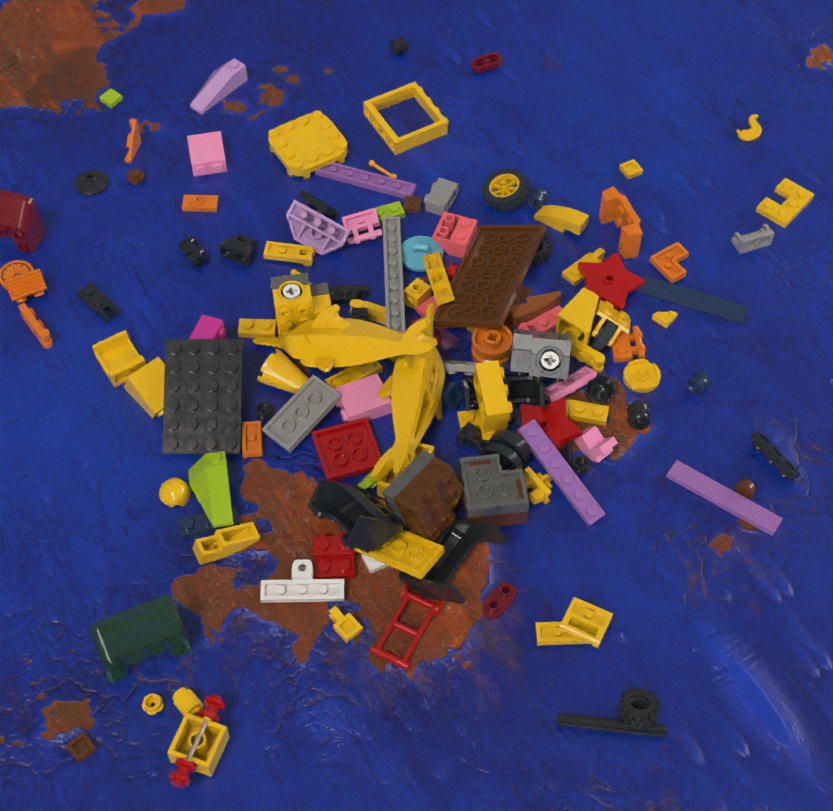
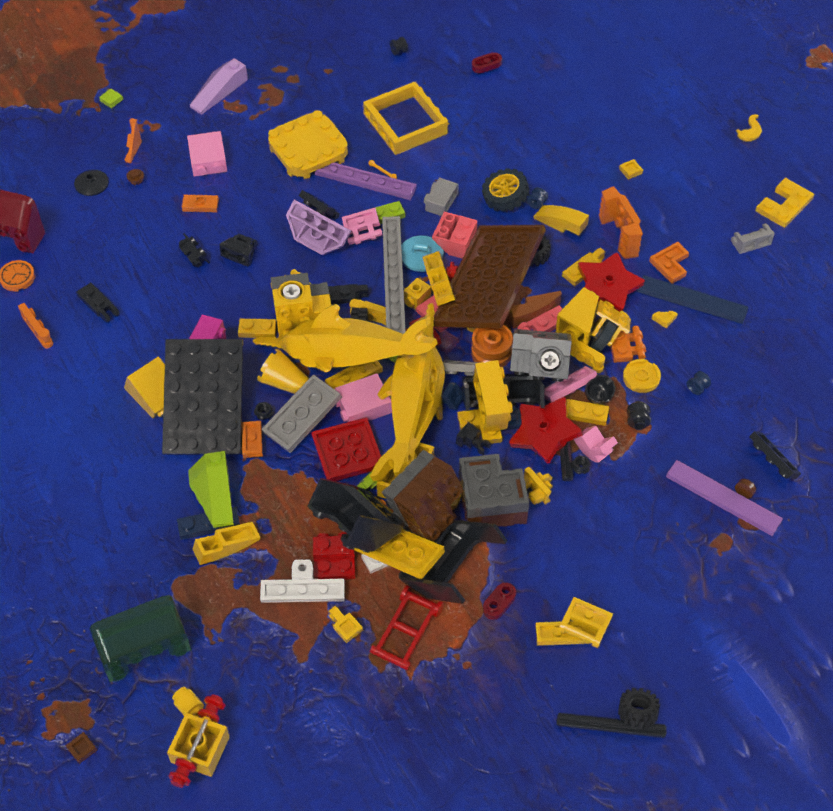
(25, 285): orange brick -> none
(118, 357): yellow panel -> none
(148, 700): yellow plate -> none
(174, 492): yellow hair -> none
(289, 253): yellow plate -> none
(412, 204): reddish brown tile -> none
(511, 448): black wheel -> none
(561, 473): medium lavender plate -> none

